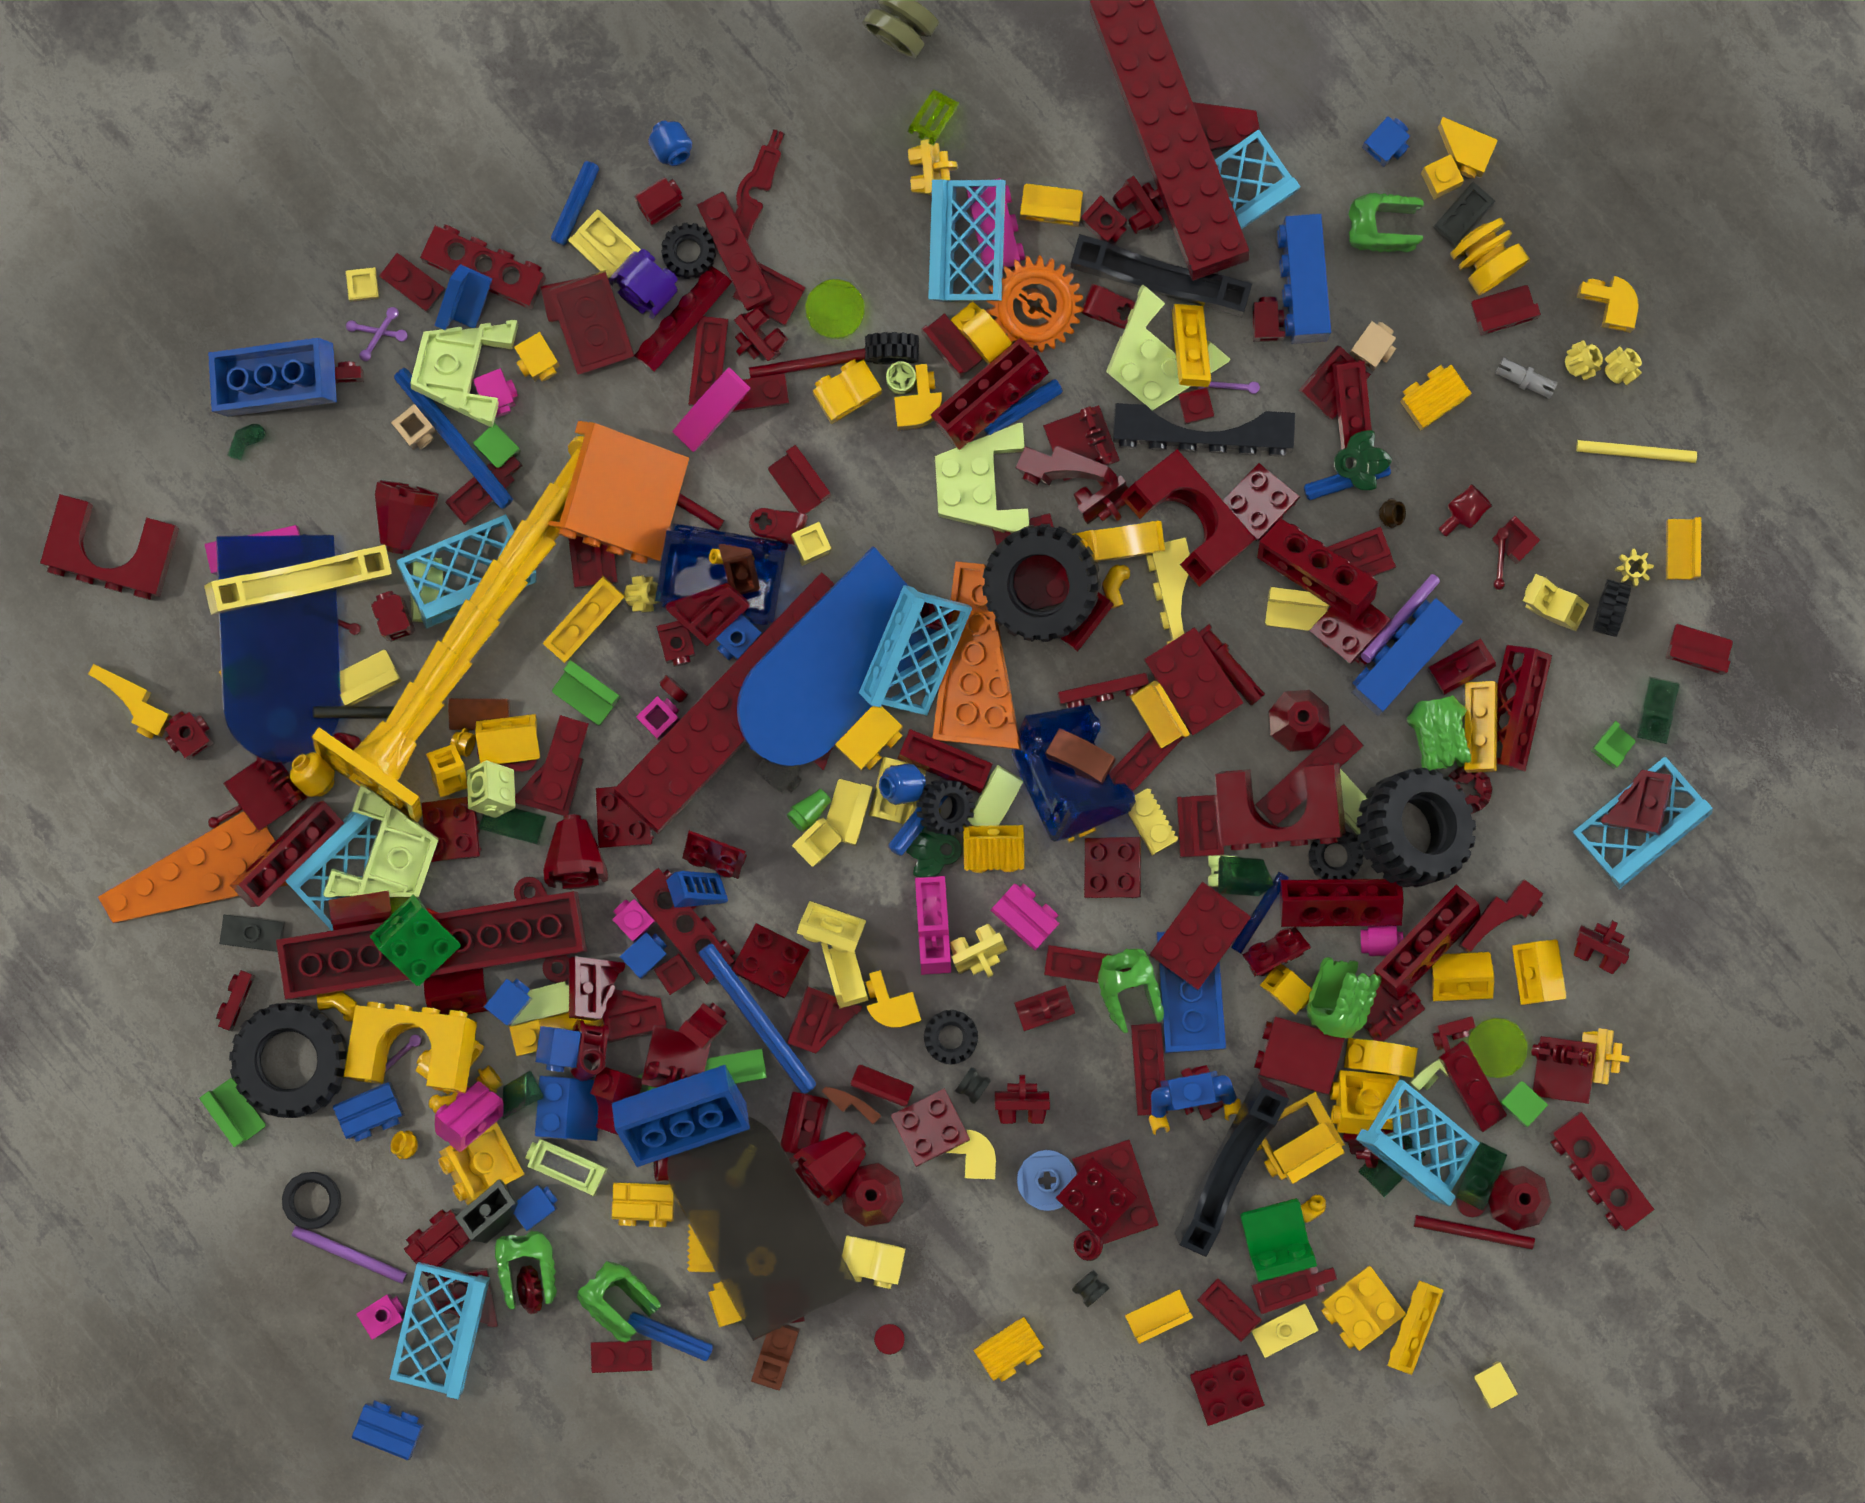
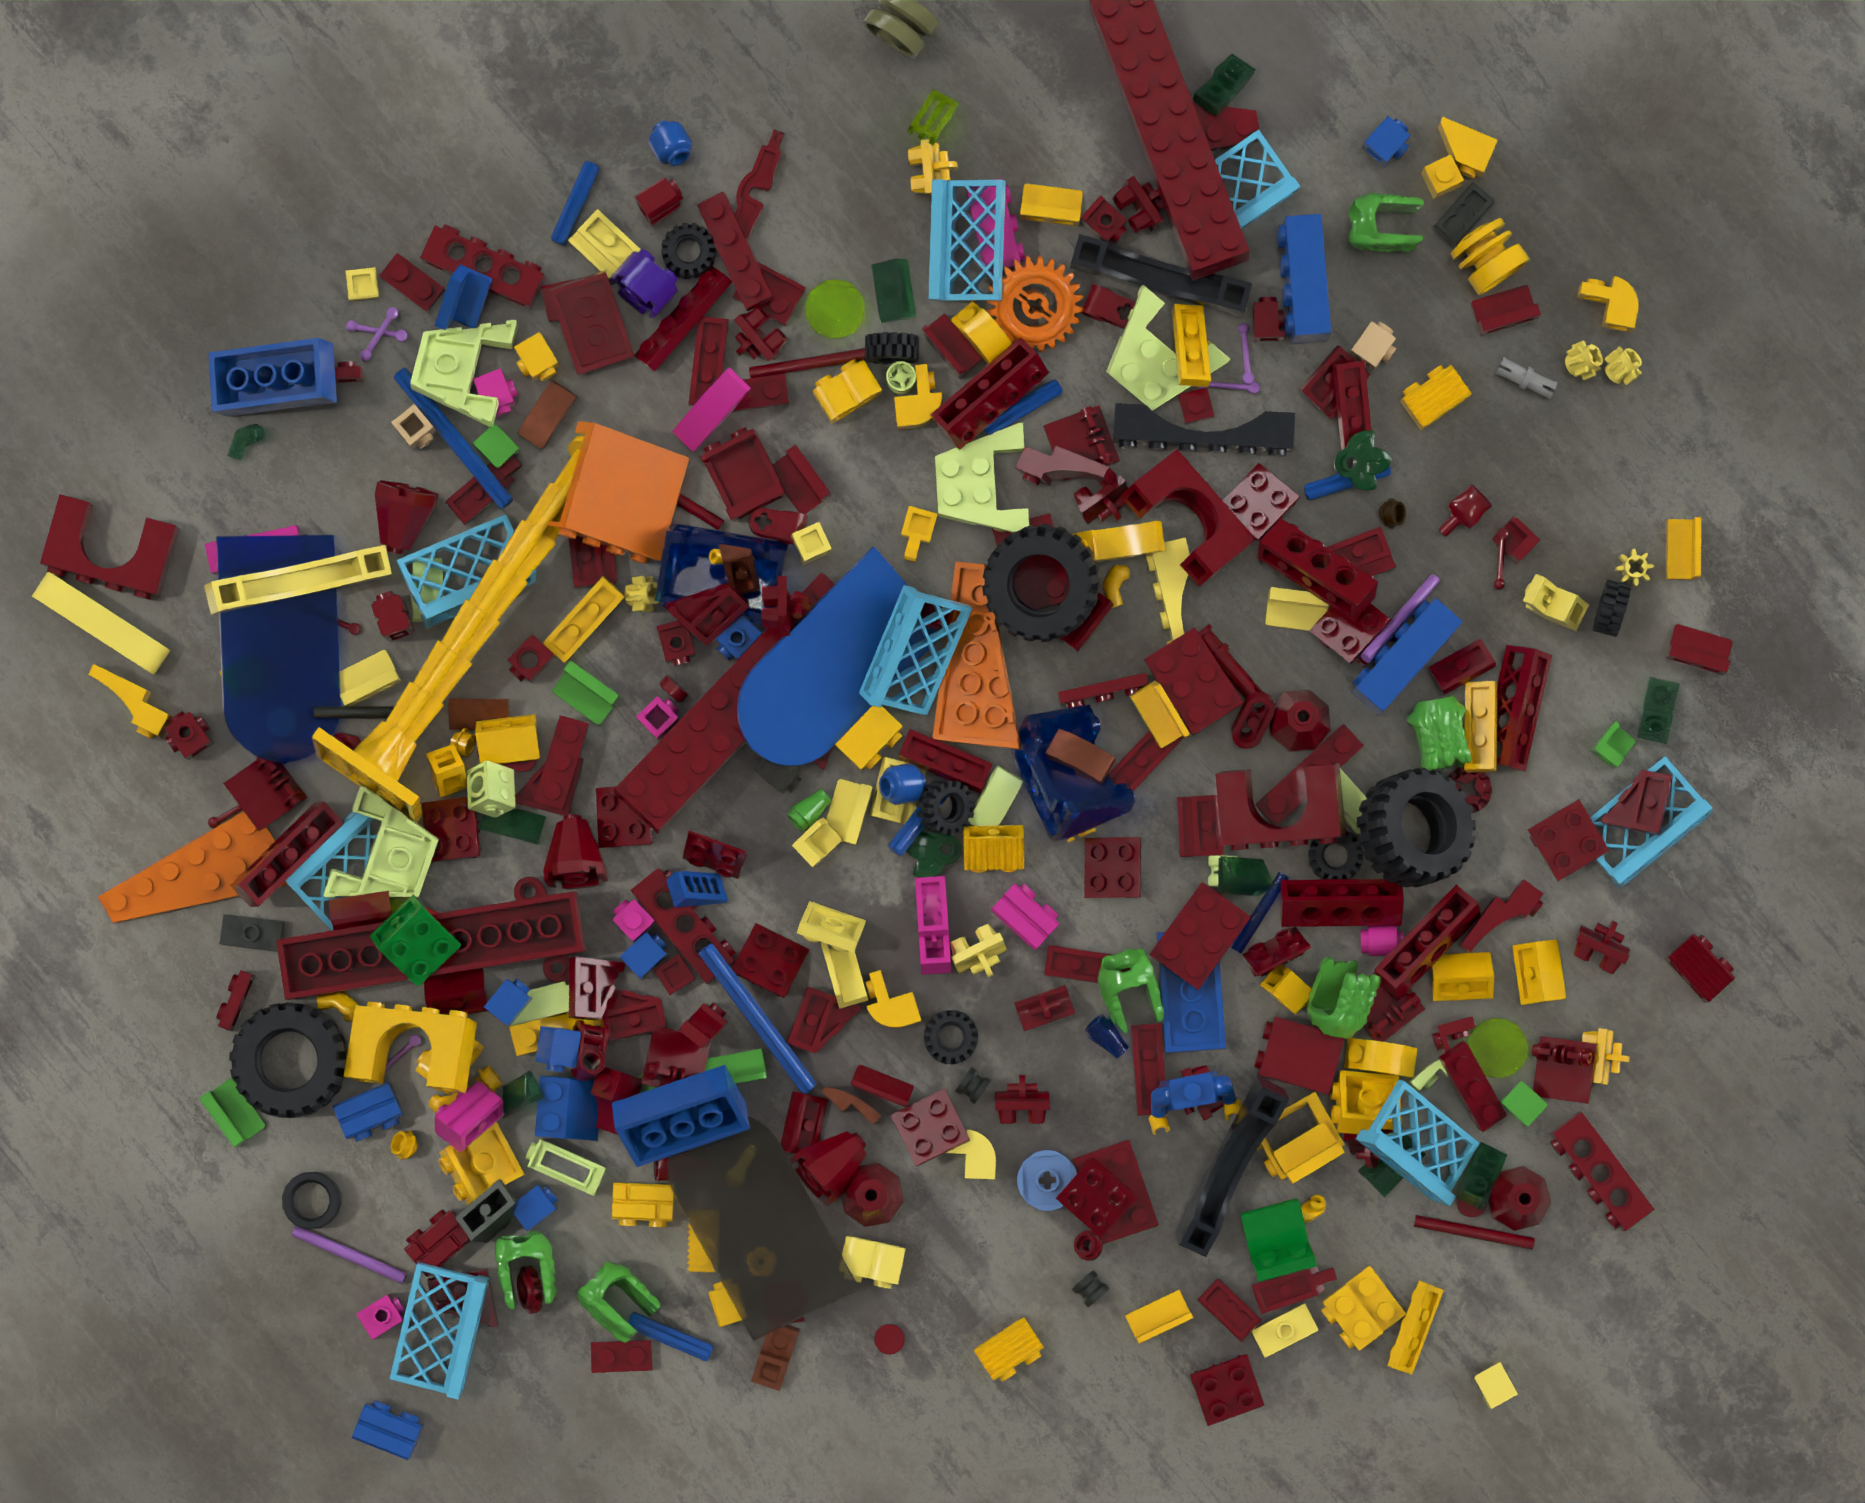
(101, 623): none -> light yellow beam
(312, 774): yellow head -> none
(531, 645): none -> dark red brick
(547, 414): none -> copper slope
(743, 473): none -> dark red panel
(787, 605): none -> dark red hips
(893, 290): none -> clear green slope
(918, 528): none -> yellow plate
(1105, 1034): none -> clear blue cone
(1151, 823): light yellow brick -> none
(1224, 85): none -> clear green slope
(1248, 377): none -> medium lavender hinge
(1254, 718): none -> dark red plate
(1568, 840): none -> dark red hinge
(1636, 451): light yellow bar -> none
(1701, 967): none -> dark red brick

